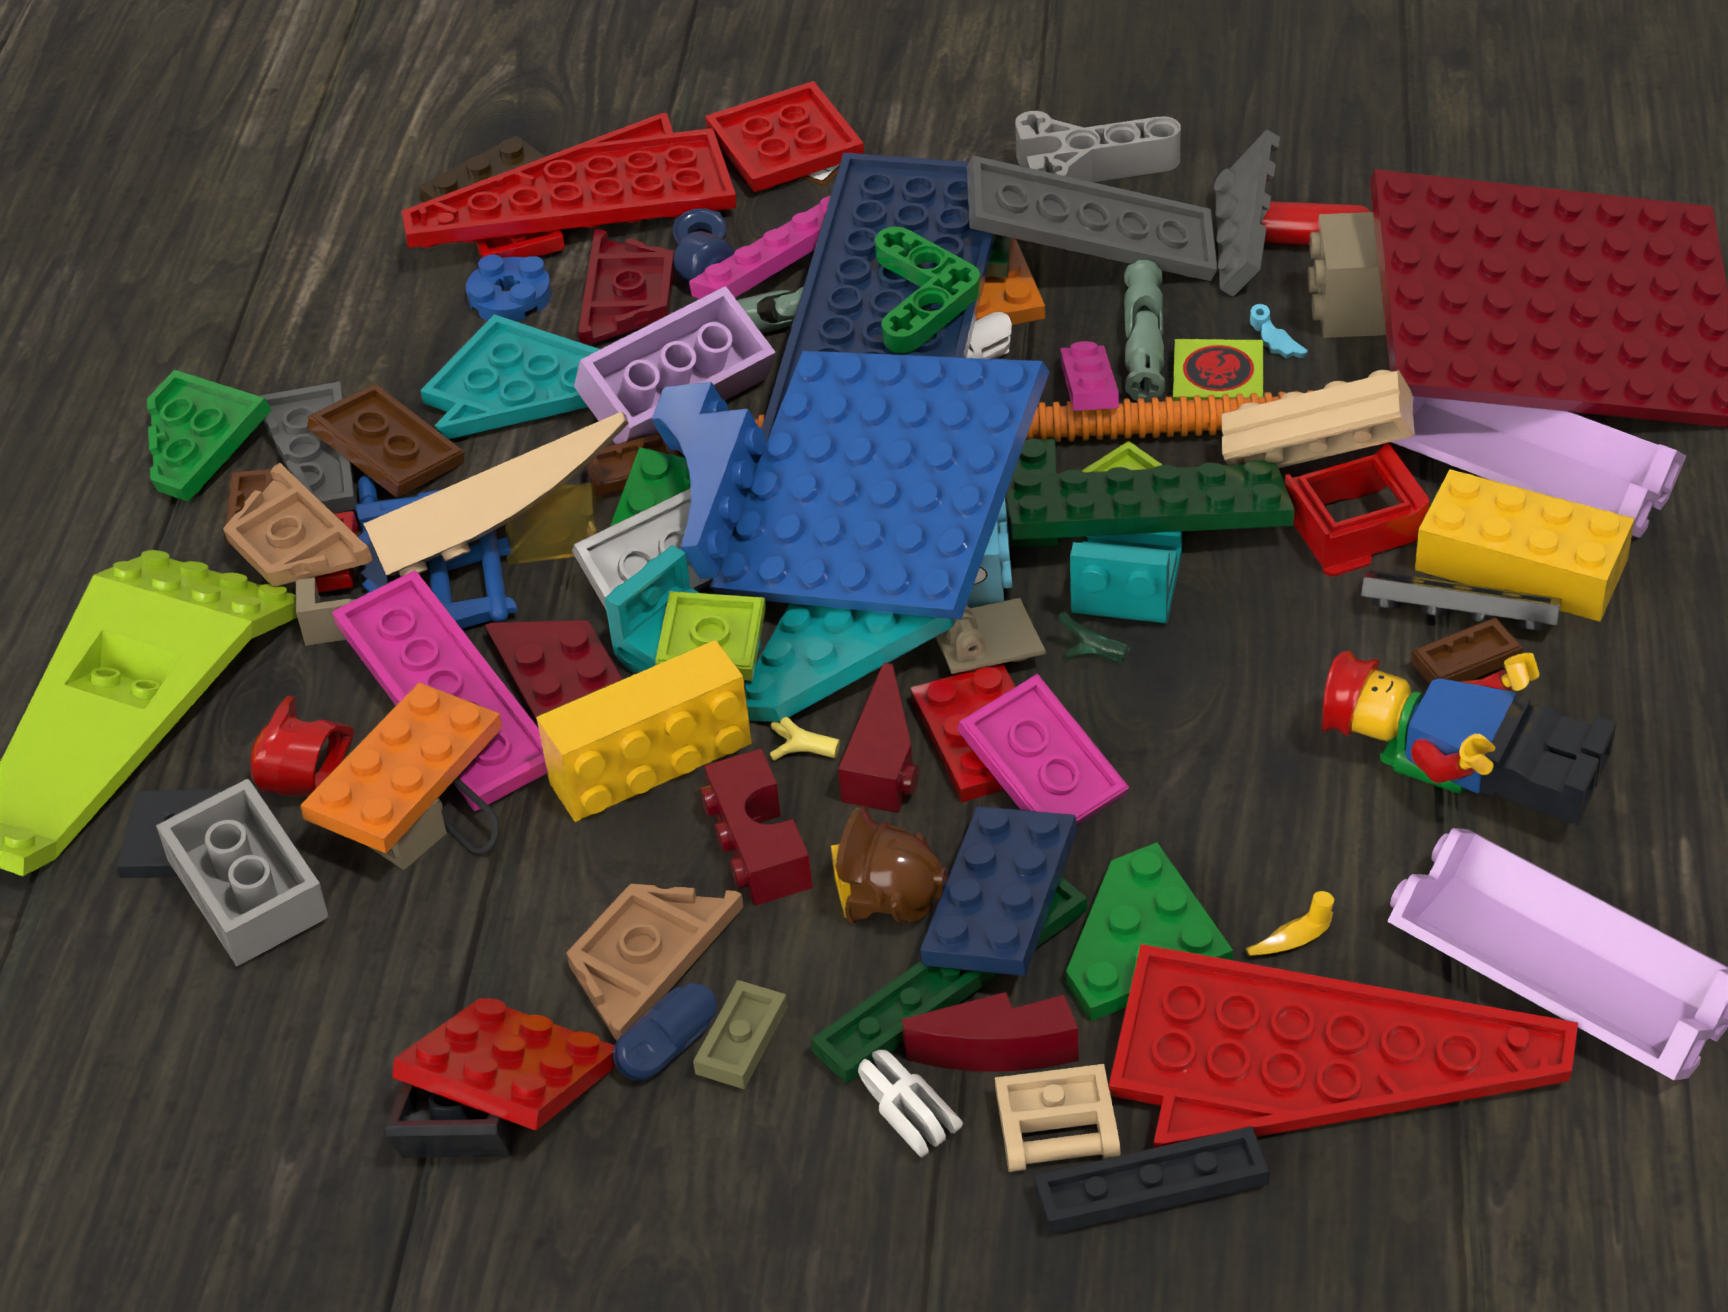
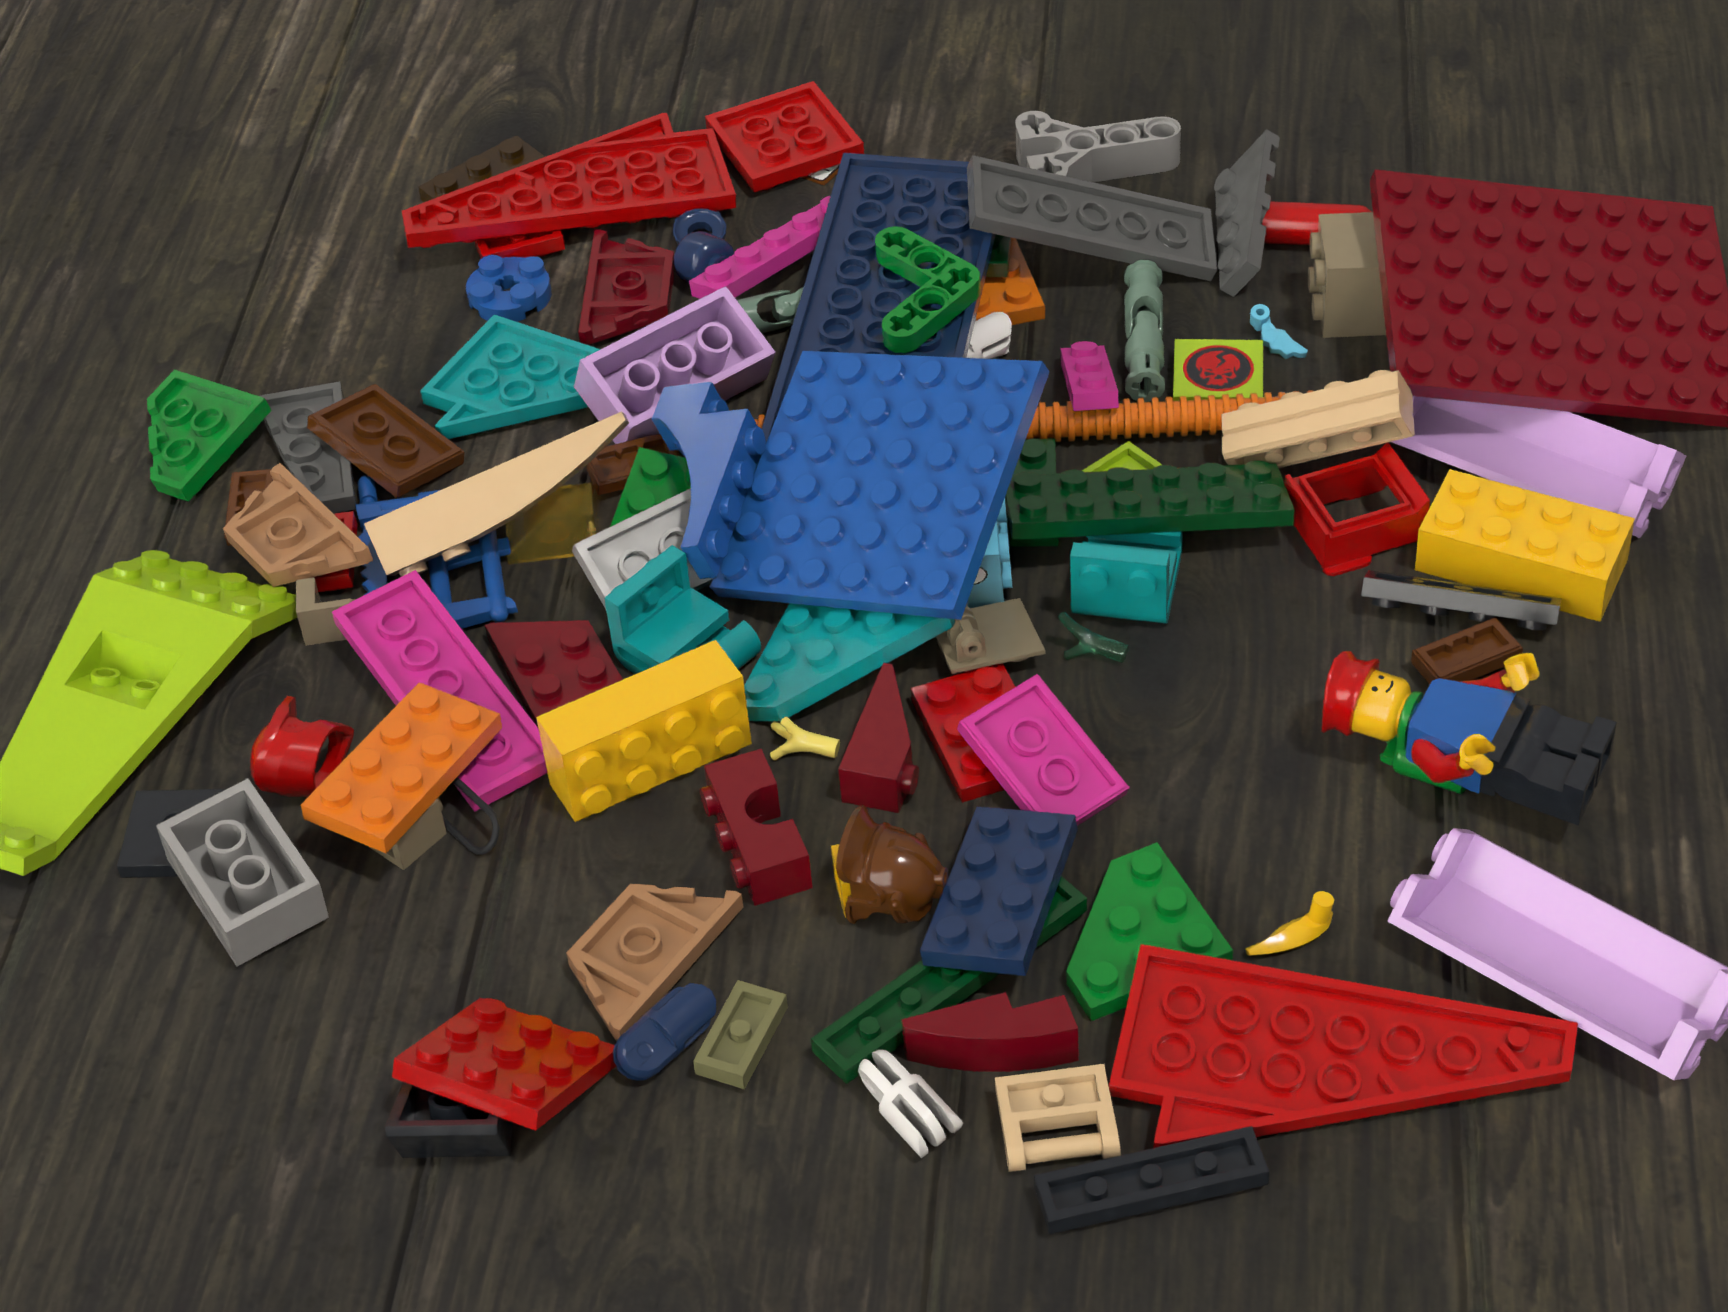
(702, 618): lime tile -> none

